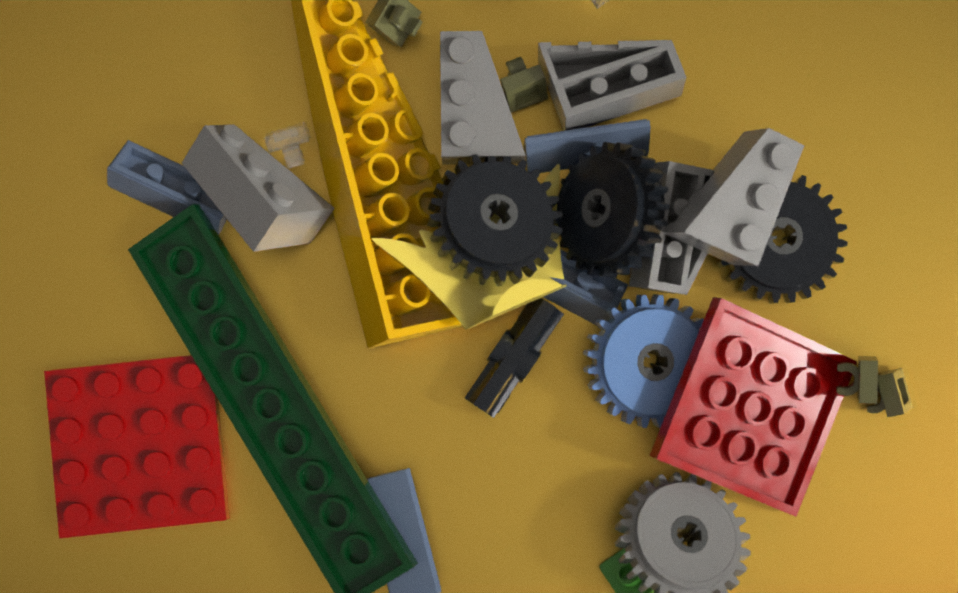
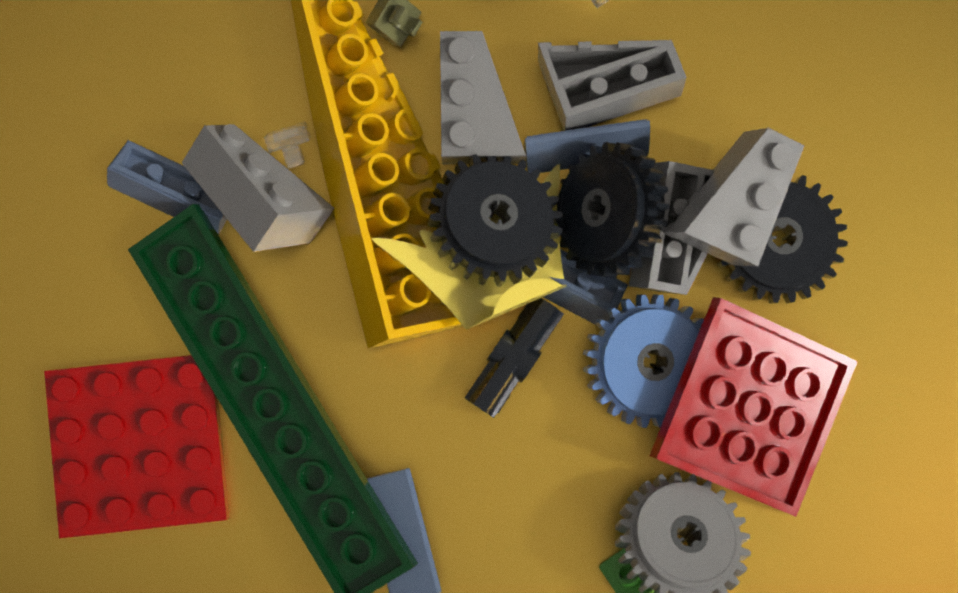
(523, 85): olive tile -> none
(865, 379): olive tile -> none
(893, 393): olive tile -> none

